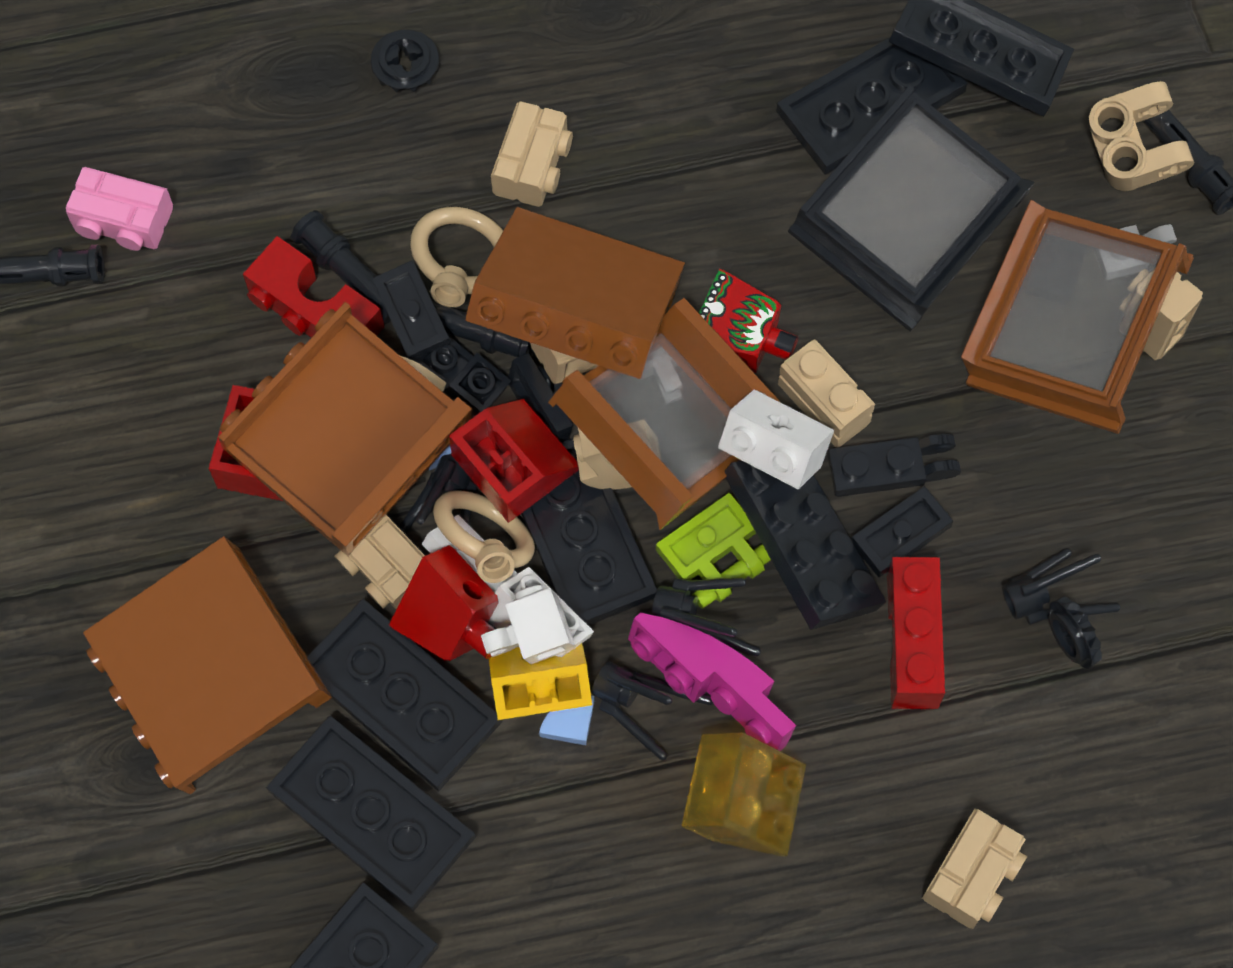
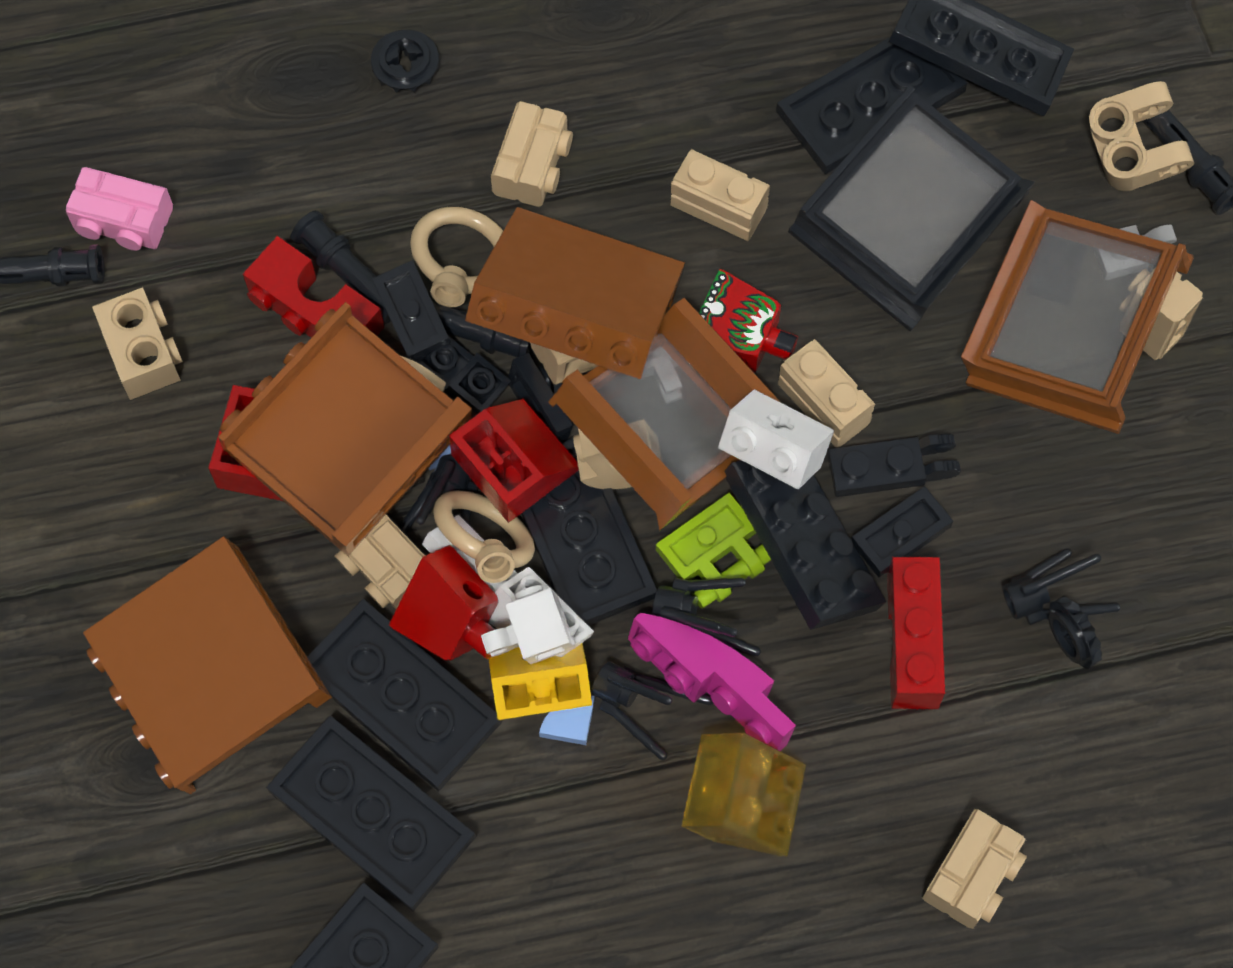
(134, 344): none -> tan brick
(719, 195): none -> tan brick

